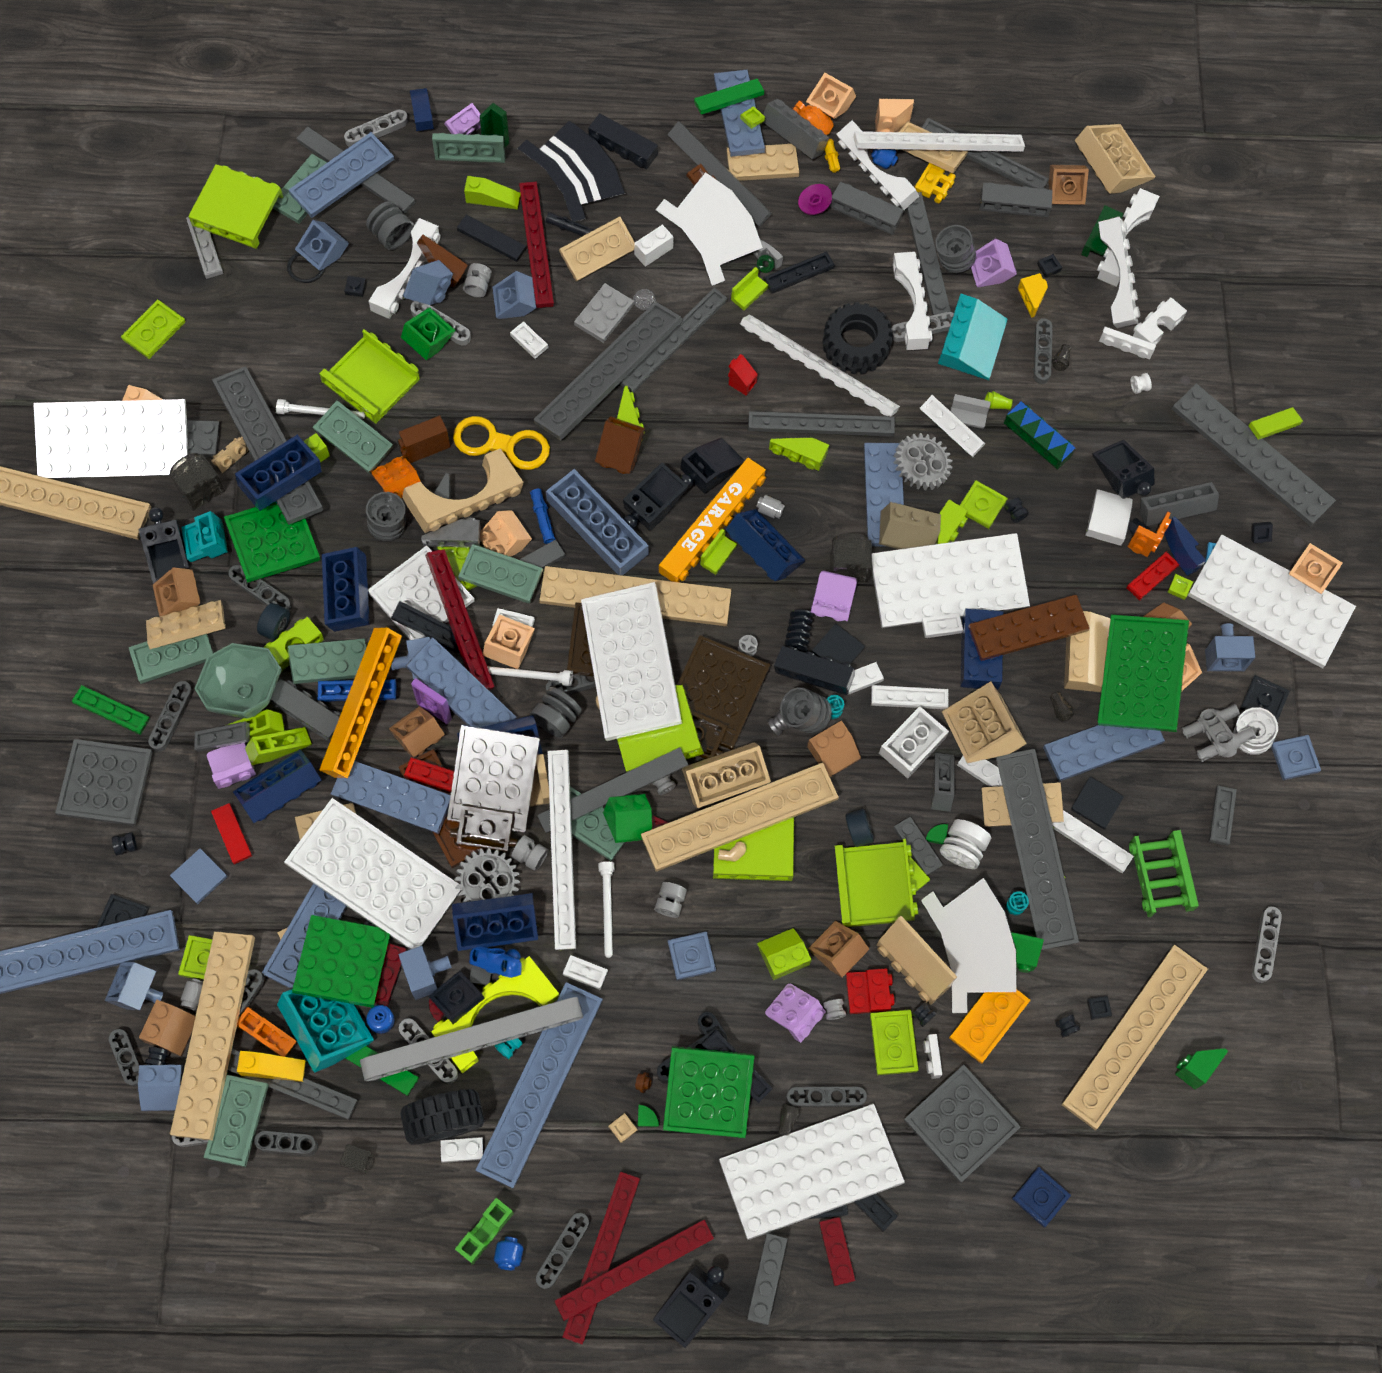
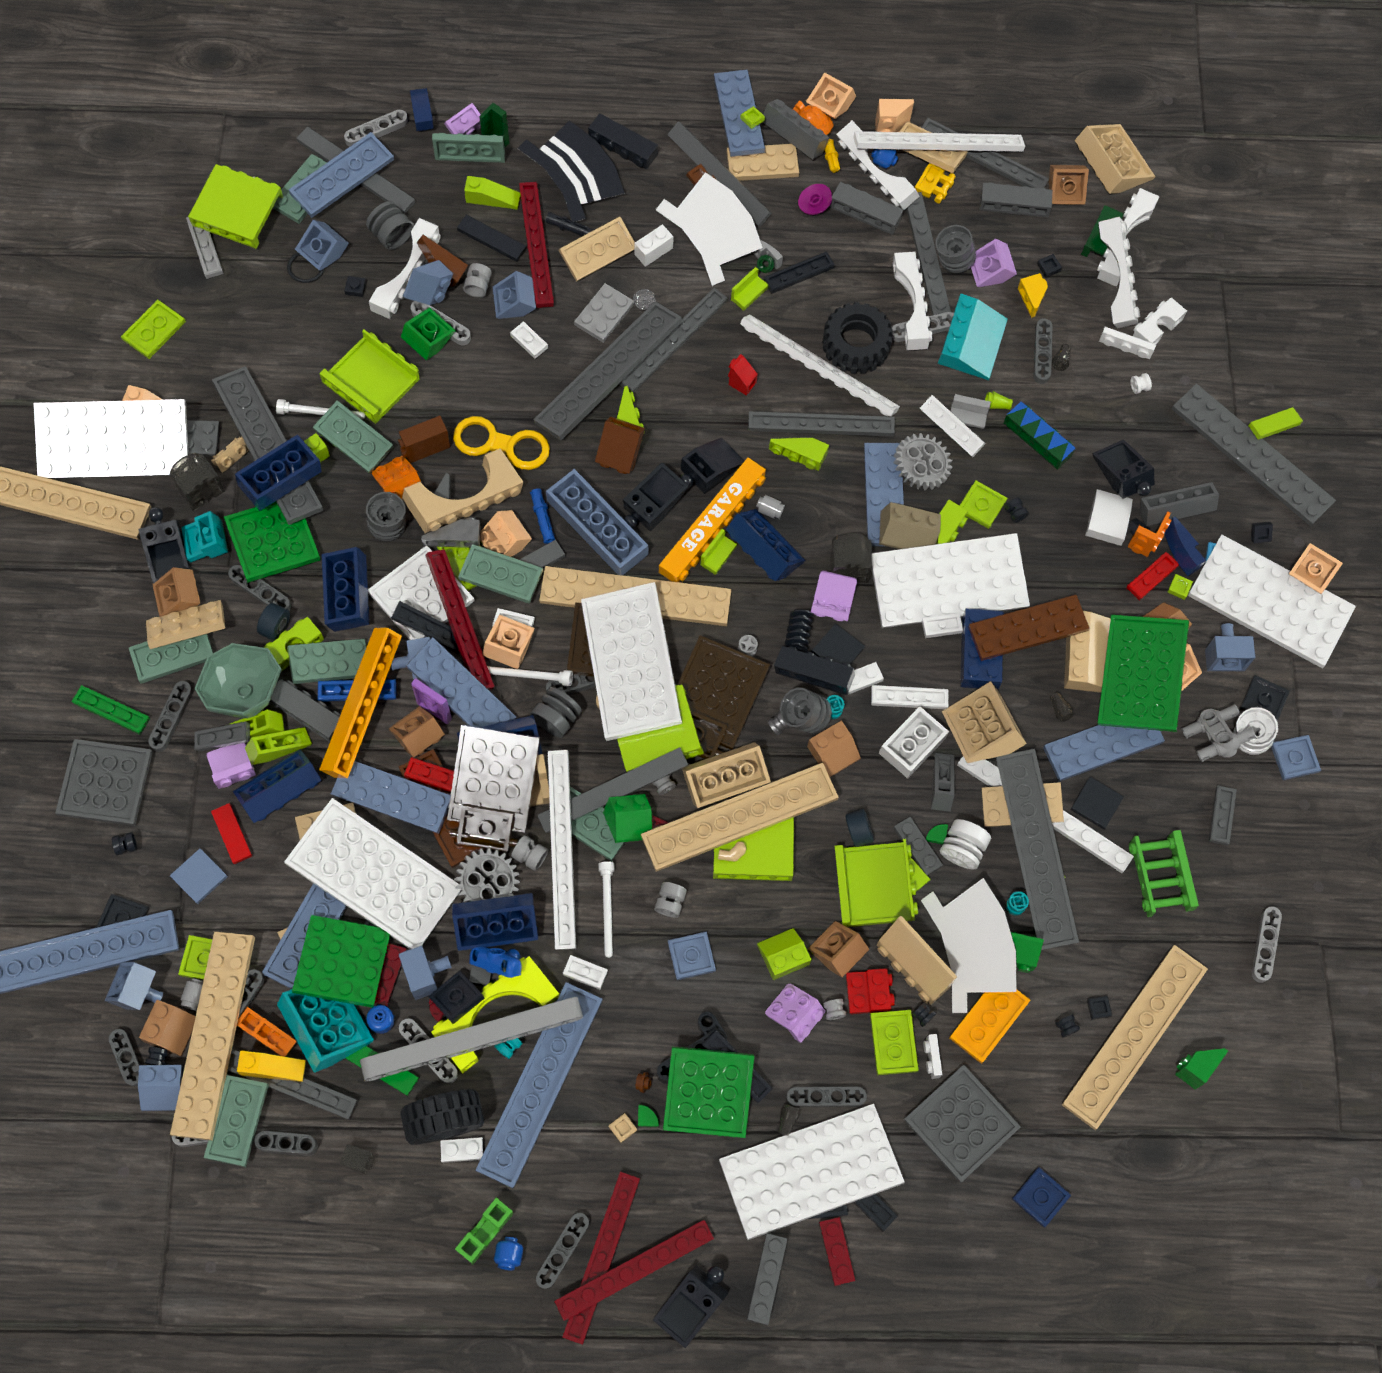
(729, 96): green tile -> none

